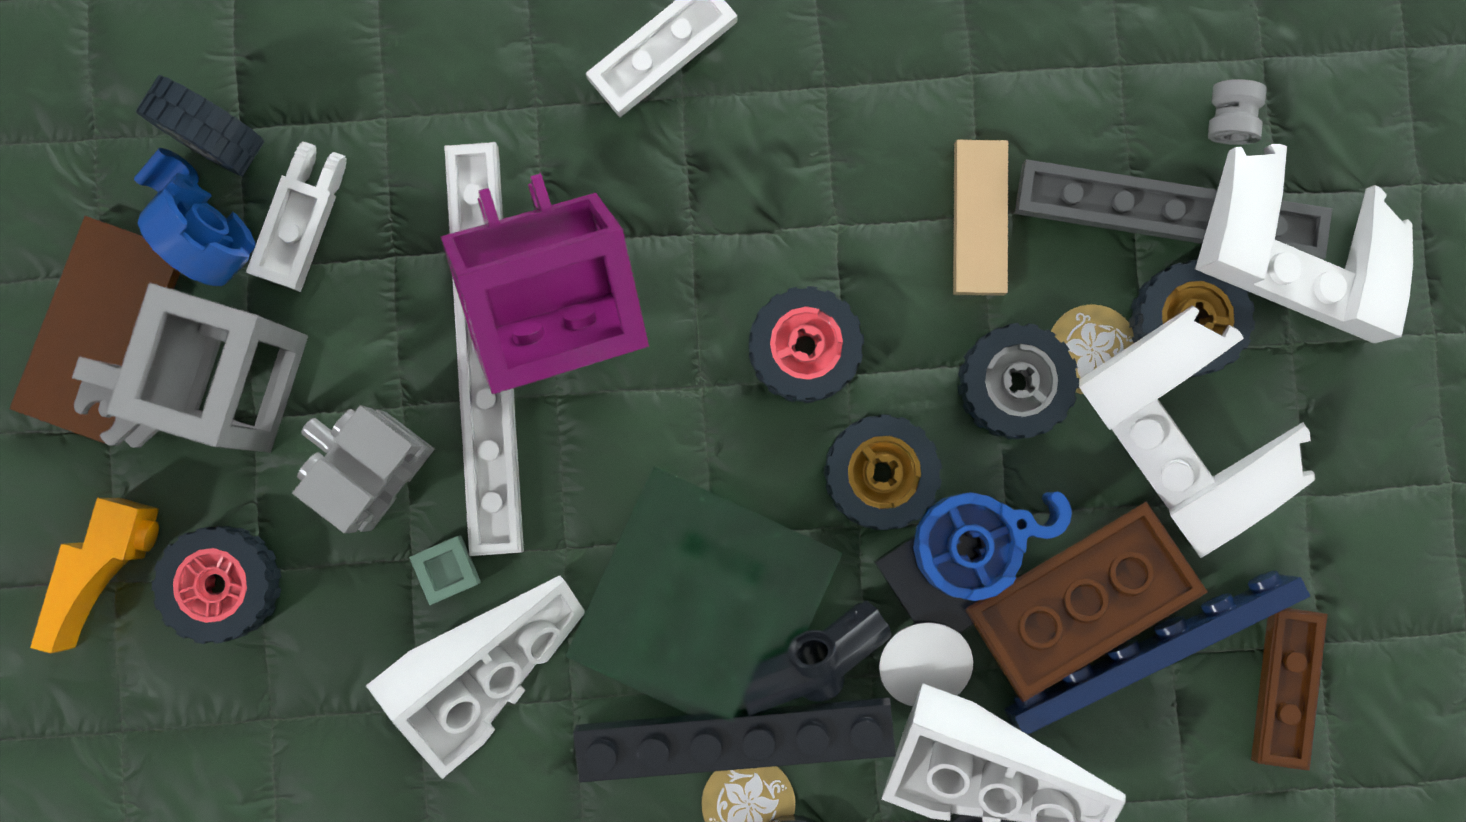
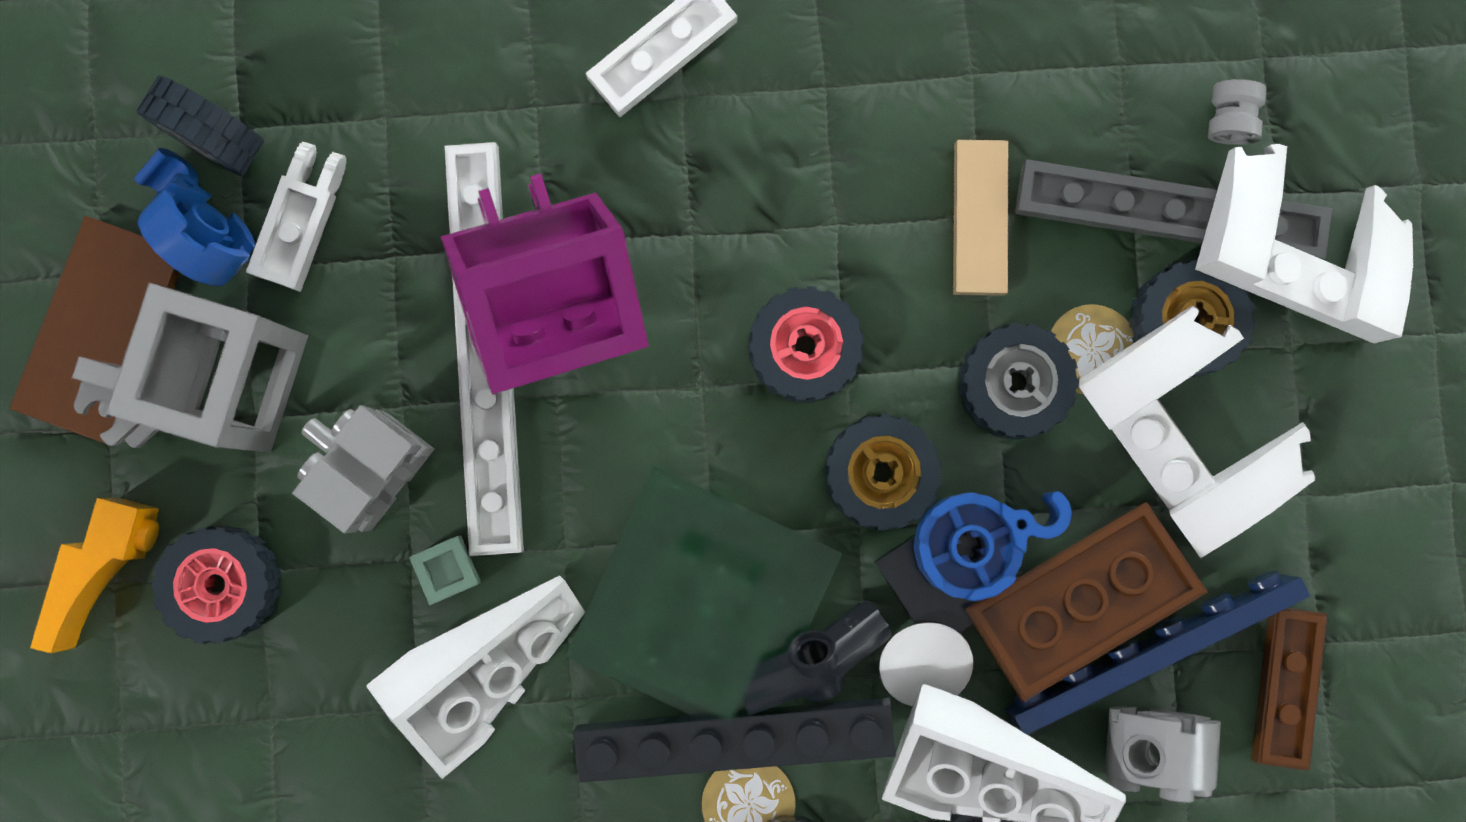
(1162, 752): none -> light grey brick

